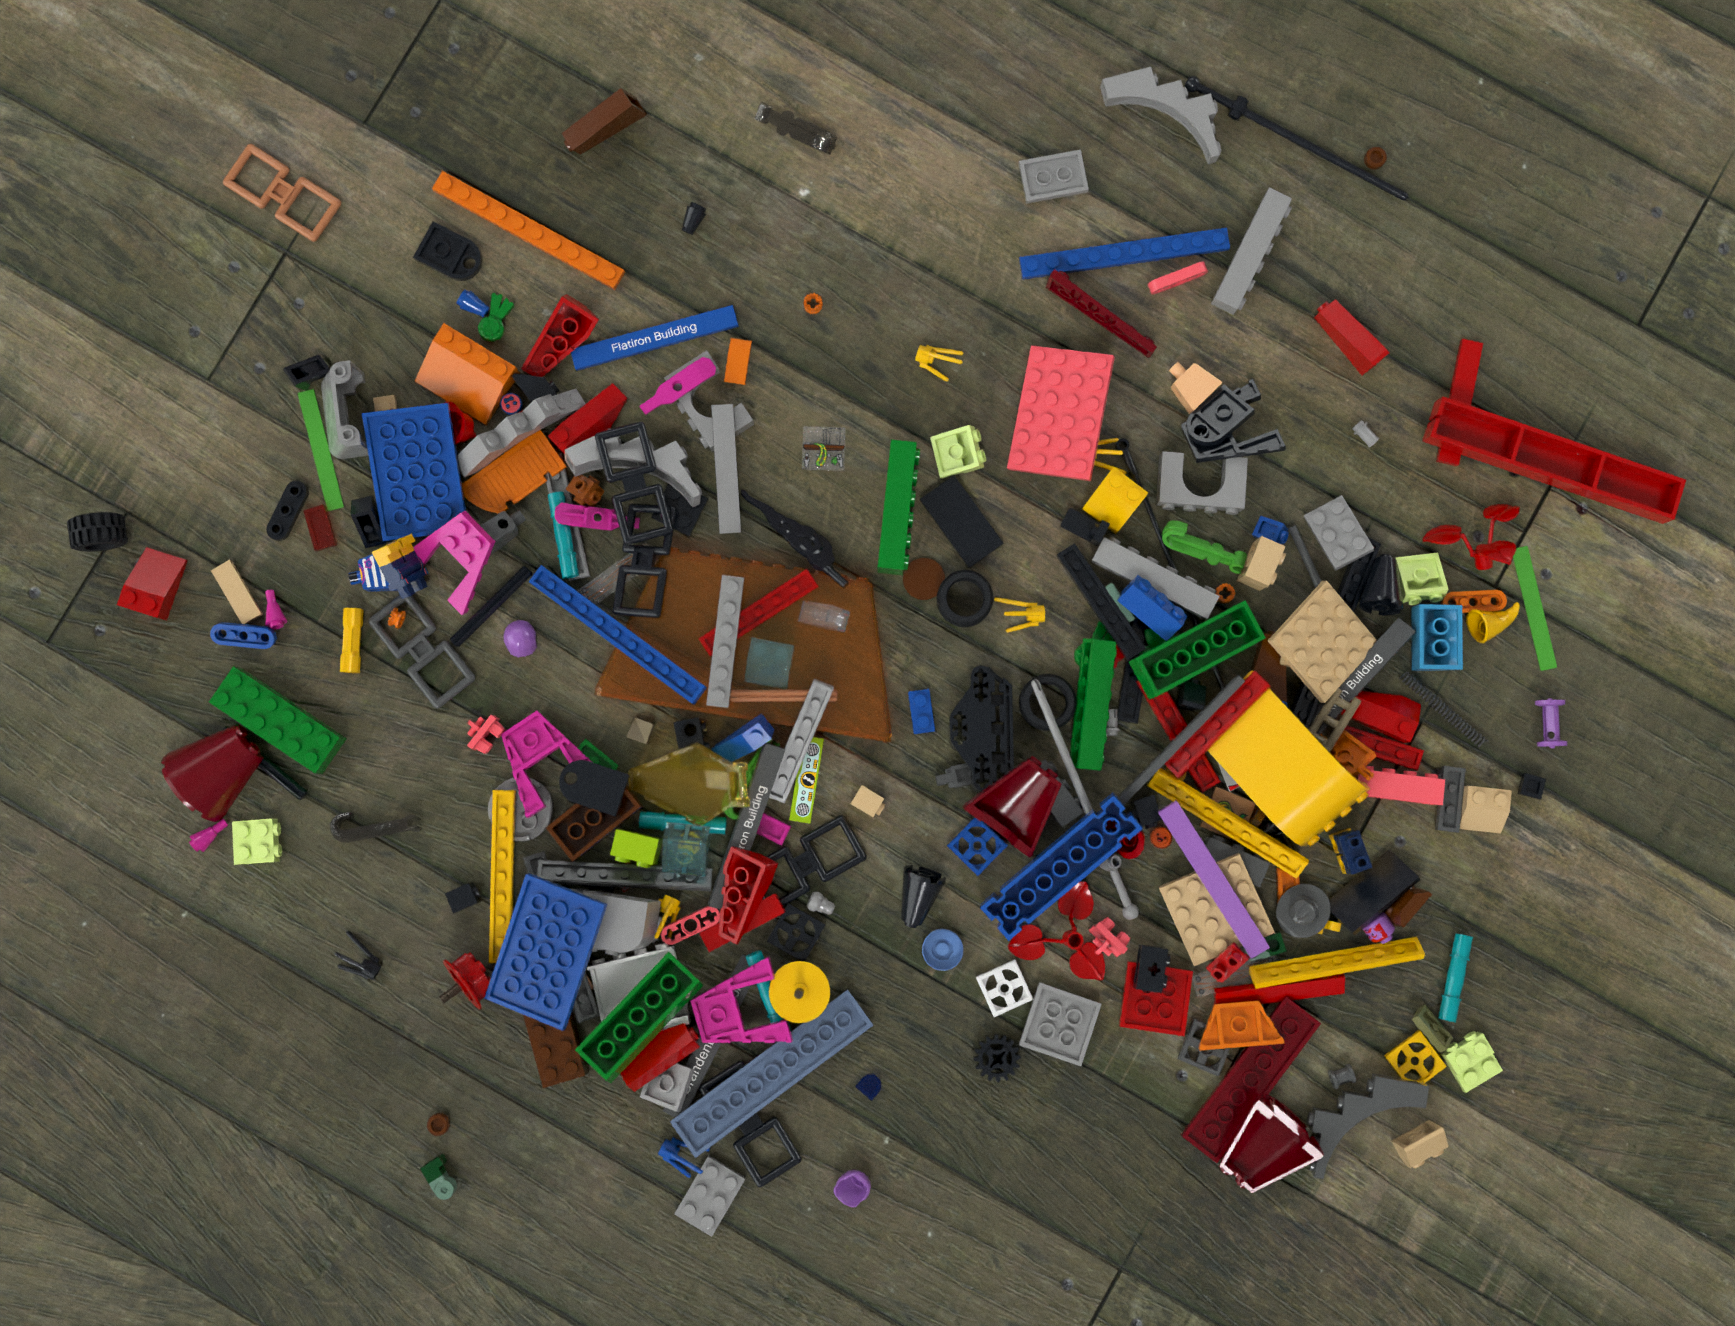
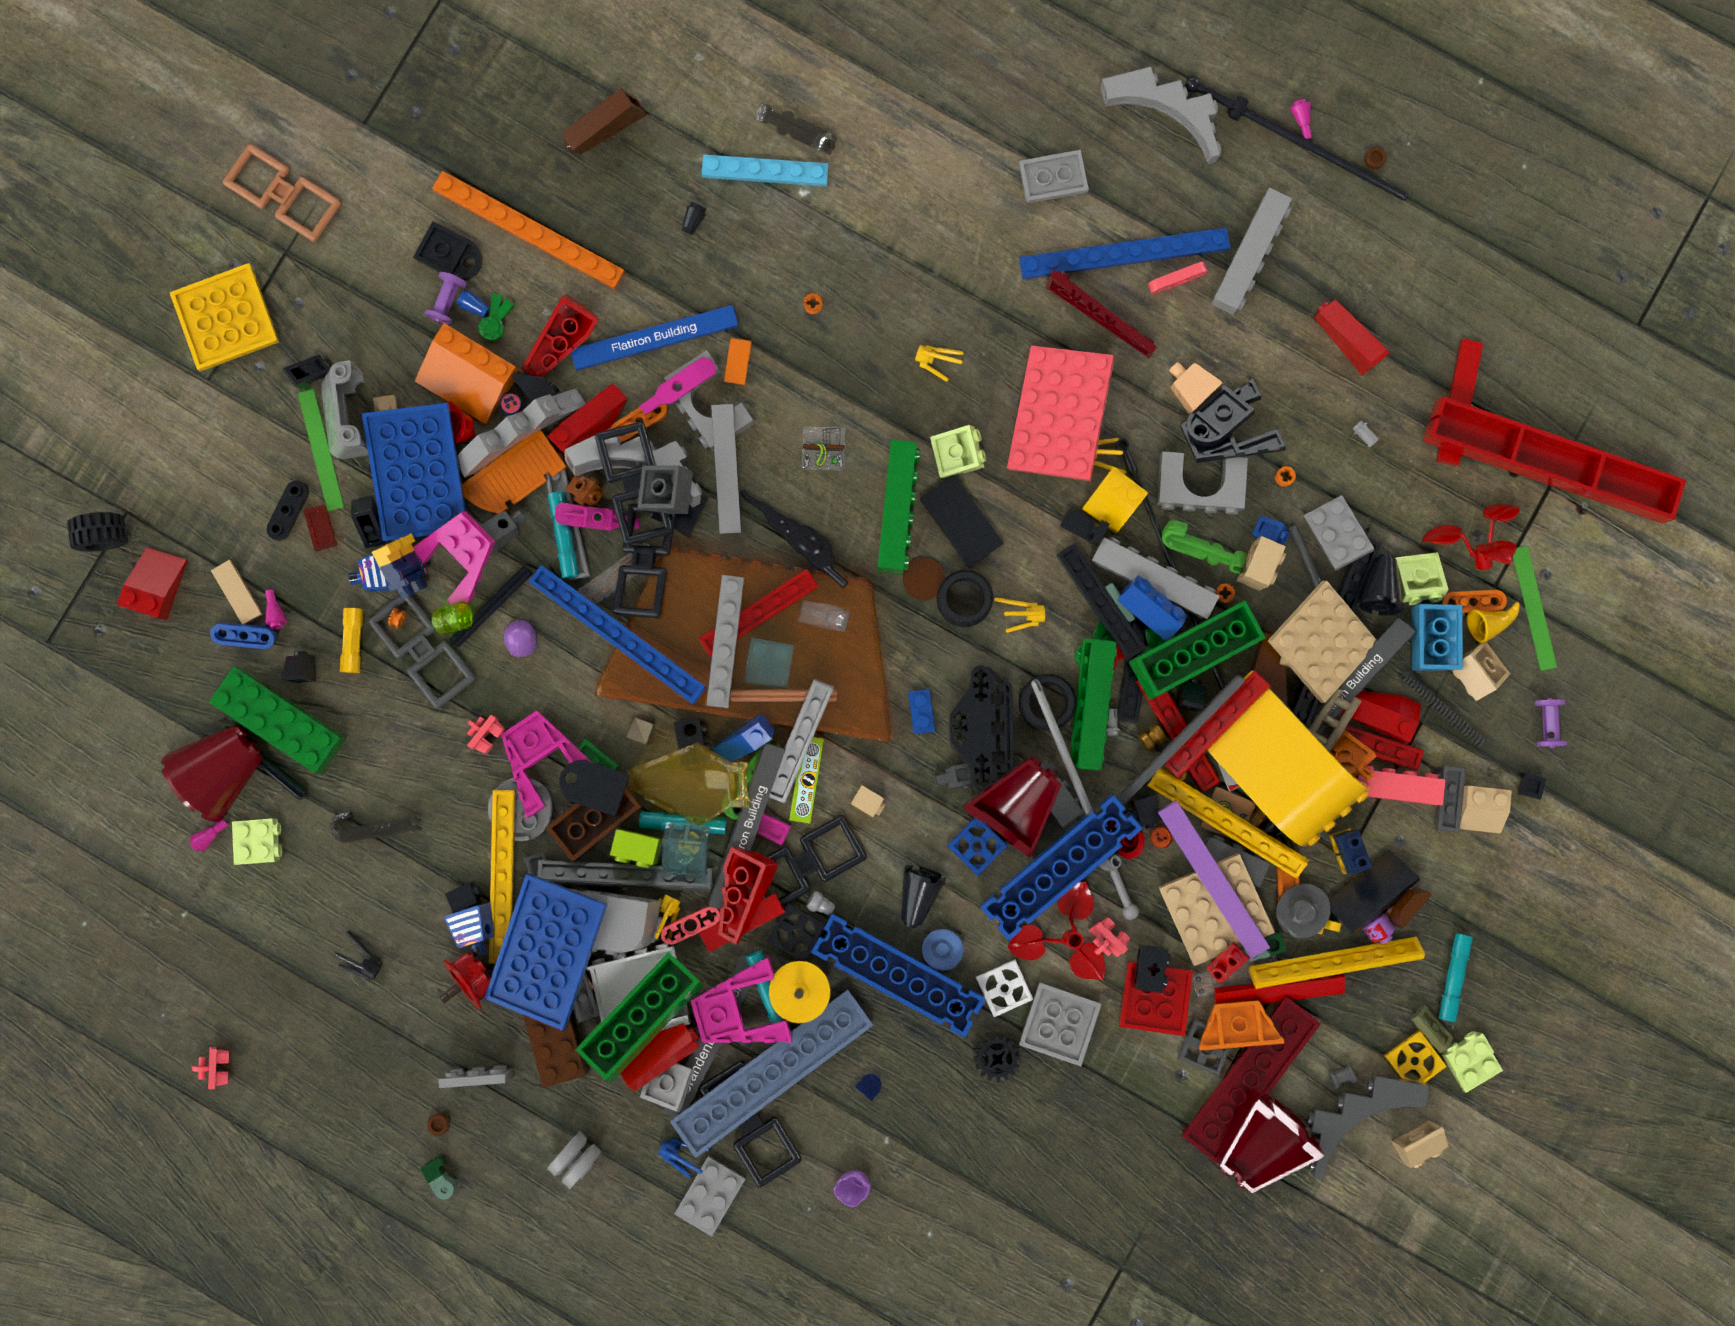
(215, 1078): none -> coral hips
(224, 317): none -> yellow plate
(299, 668): none -> black slope
(445, 298): none -> medium lavender hose
(452, 618): none -> clear neon green wheel
(472, 927): none -> blue torso
(476, 1076): none -> light grey plate
(574, 1160): none -> light grey wheel
(649, 420): none -> orange plate
(665, 489): none -> dark grey slope
(765, 170): none -> medium azure plate
(898, 975): none -> blue brick
(1152, 737): none -> pearl gold wheel
(1279, 479): none -> orange bush
(1301, 112): none -> dark pink cone
(1481, 671): none -> tan slope

